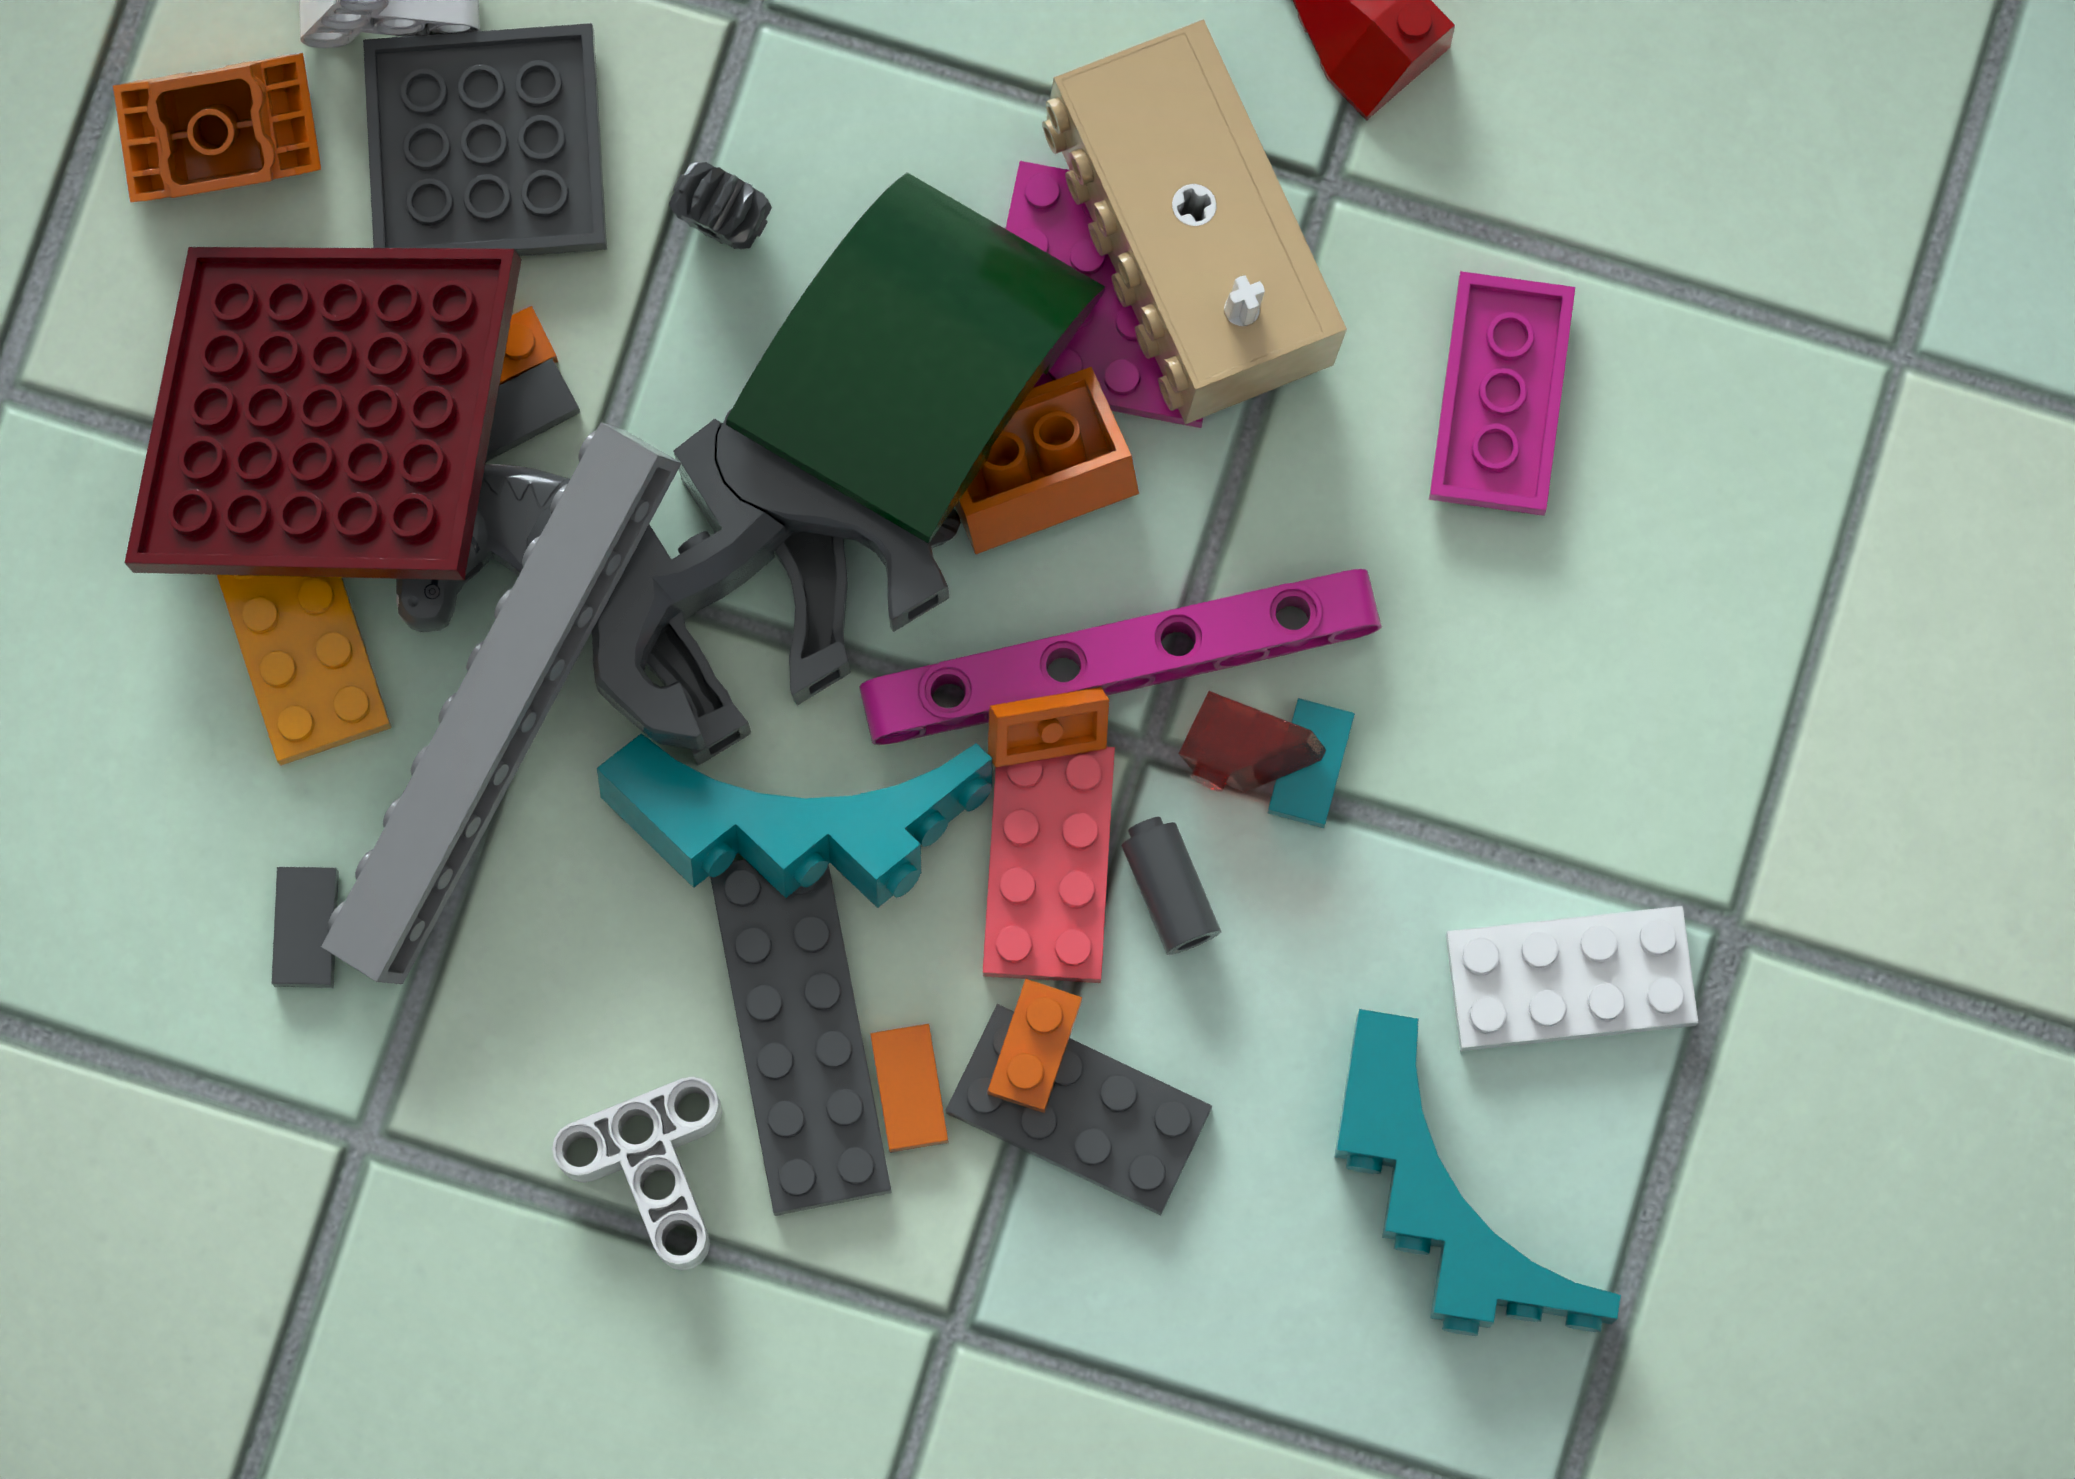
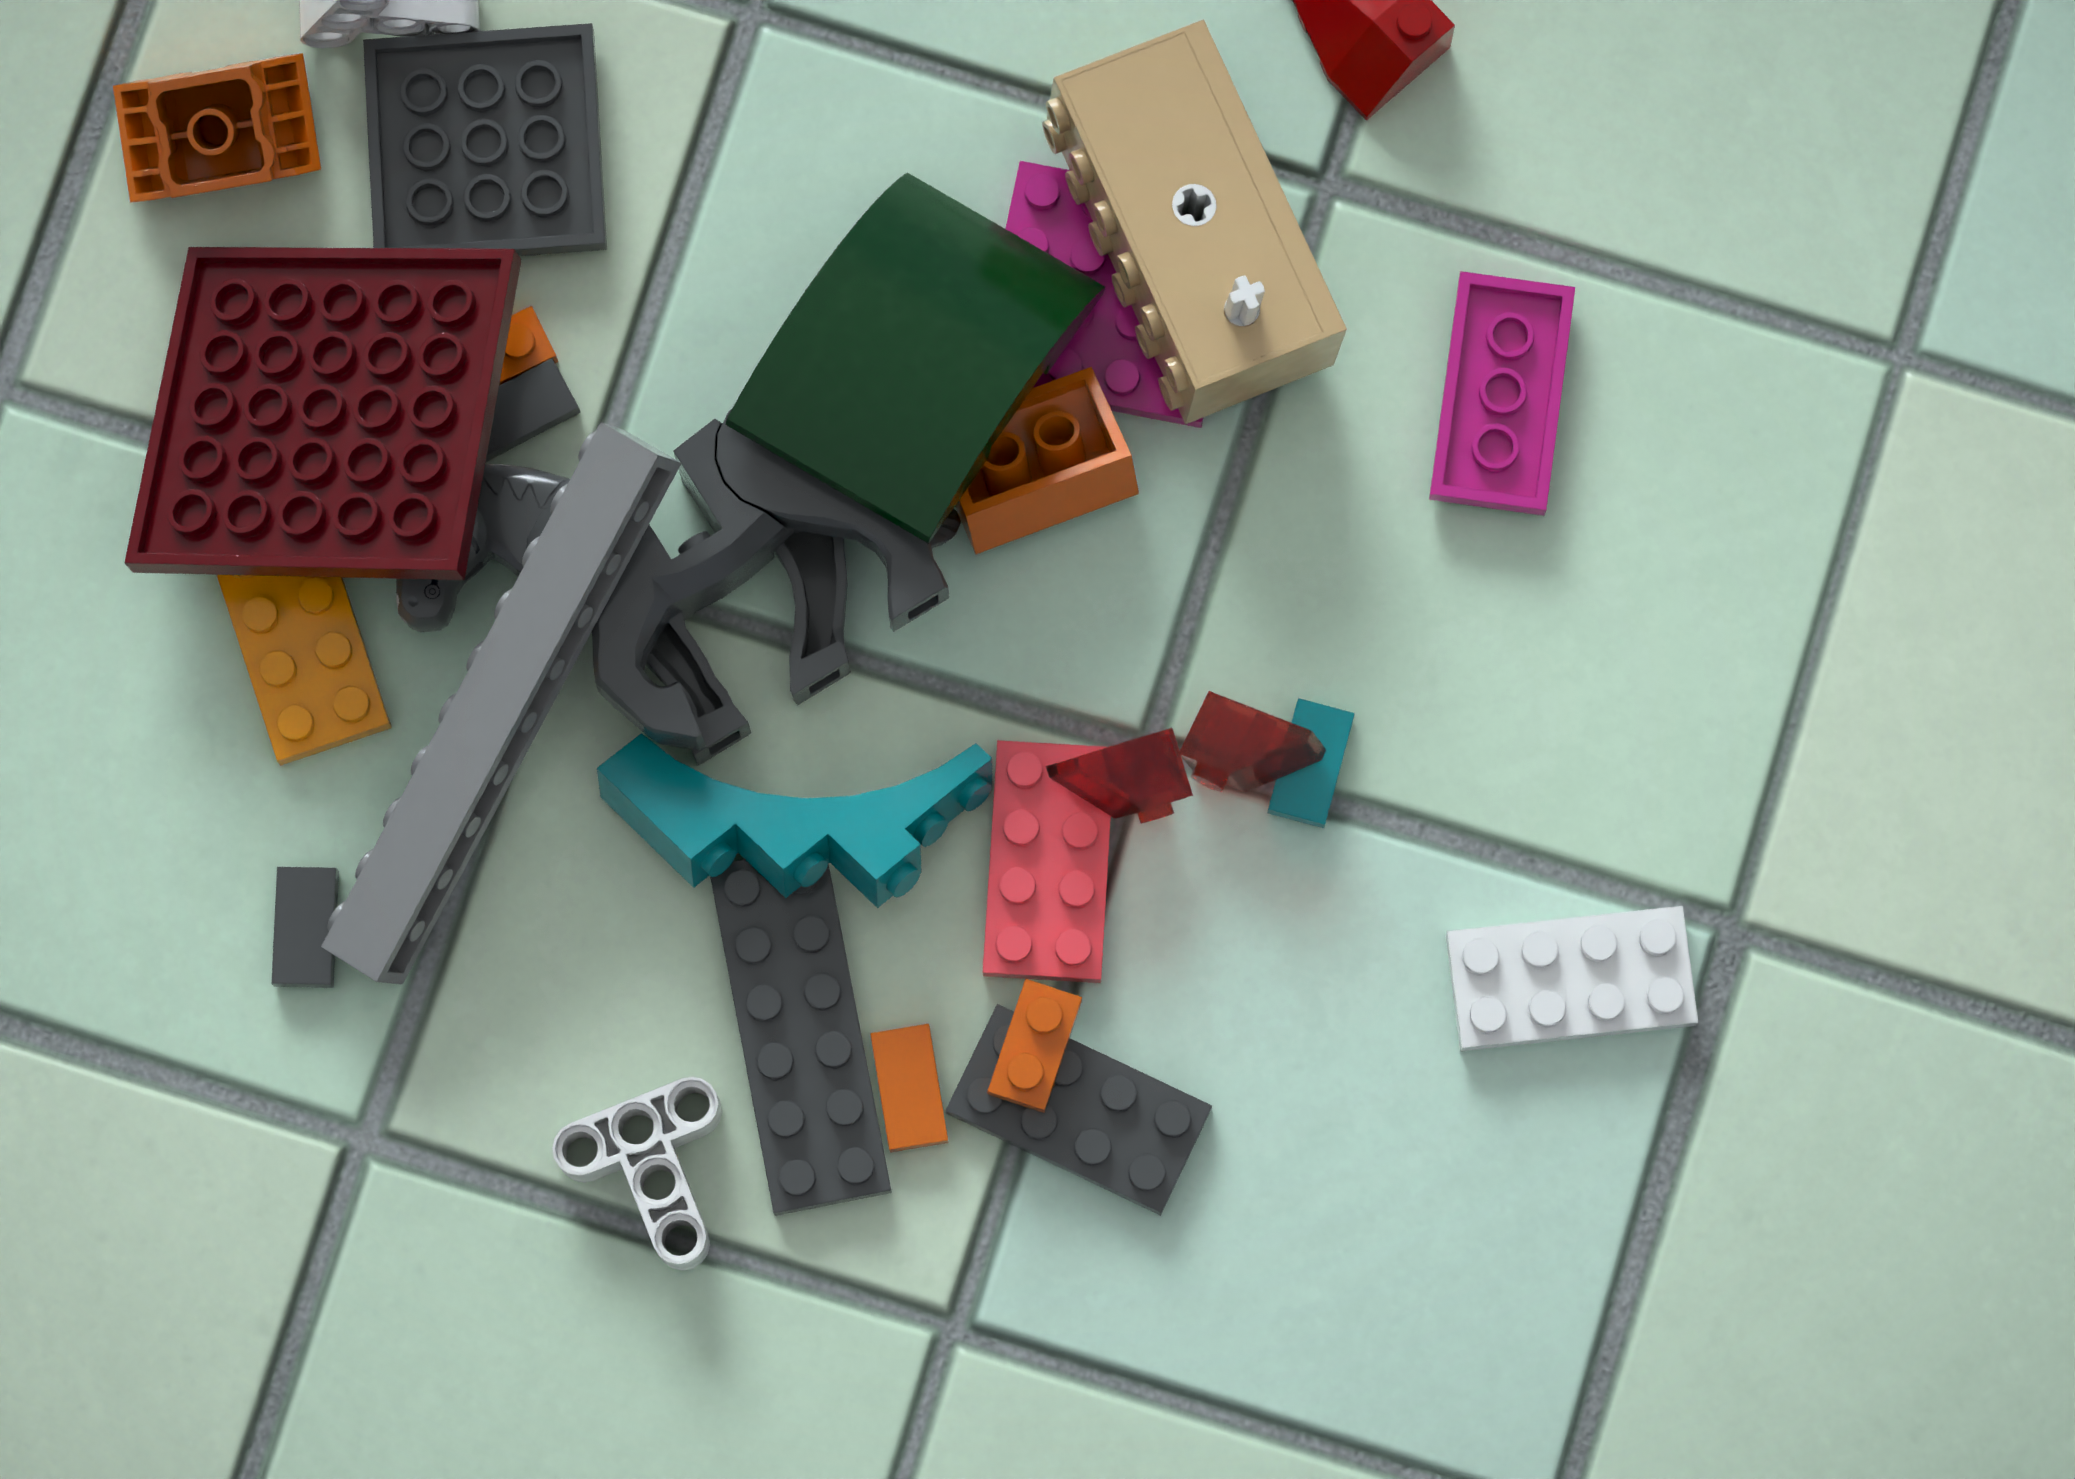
(720, 205): dark grey gear -> none
(1048, 727): orange plate -> none
(1123, 654): dark pink beam -> none
(1129, 776): none -> clear red slope
(1170, 885): dark grey brick -> none
(1424, 1209): teal arch -> none

